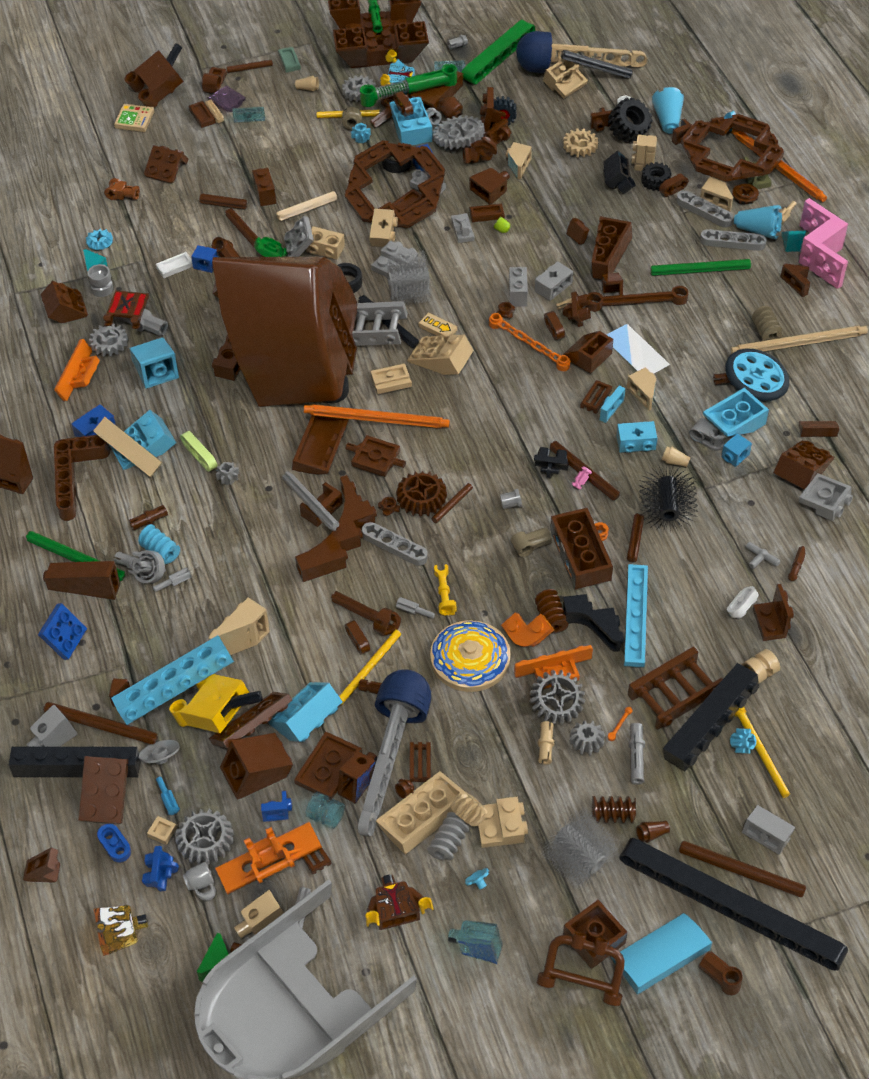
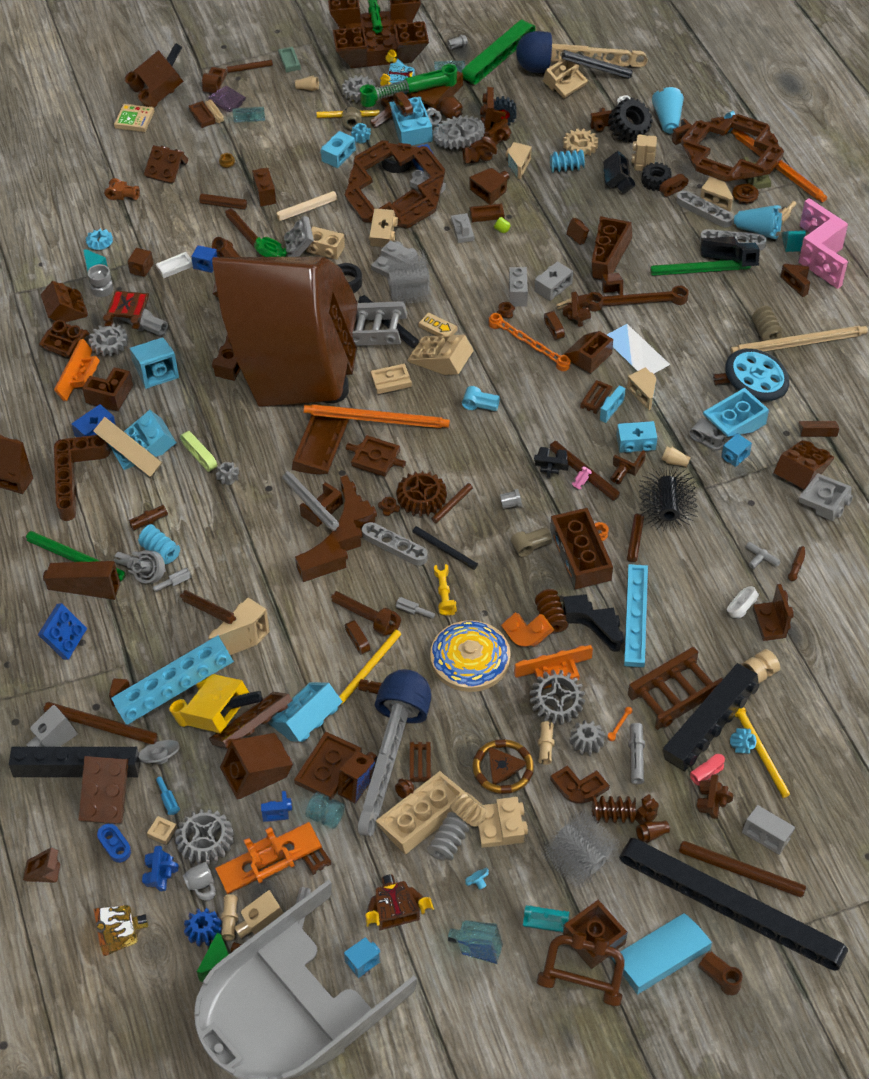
(62, 338): none -> reddish brown slope
(108, 392): none -> reddish brown brick
(140, 262): none -> reddish brown brick
(196, 922): none -> blue gear
(208, 607): none -> reddish brown axle
(226, 160): none -> pearl gold plate
(229, 917): none -> tan pin
(338, 149): none -> medium azure brick
(362, 957): none -> dark azure brick
(444, 547): none -> black piece
(475, 398): none -> medium azure piece
(503, 766): none -> piece
(545, 918): none -> teal hinge
(567, 160): none -> medium azure piece
(579, 790): none -> reddish brown plate
(625, 466): none -> reddish brown bracket
(647, 811): none -> reddish brown plate
(704, 771): none -> coral bar
(717, 796): none -> reddish brown hips
(728, 248): none -> black arch

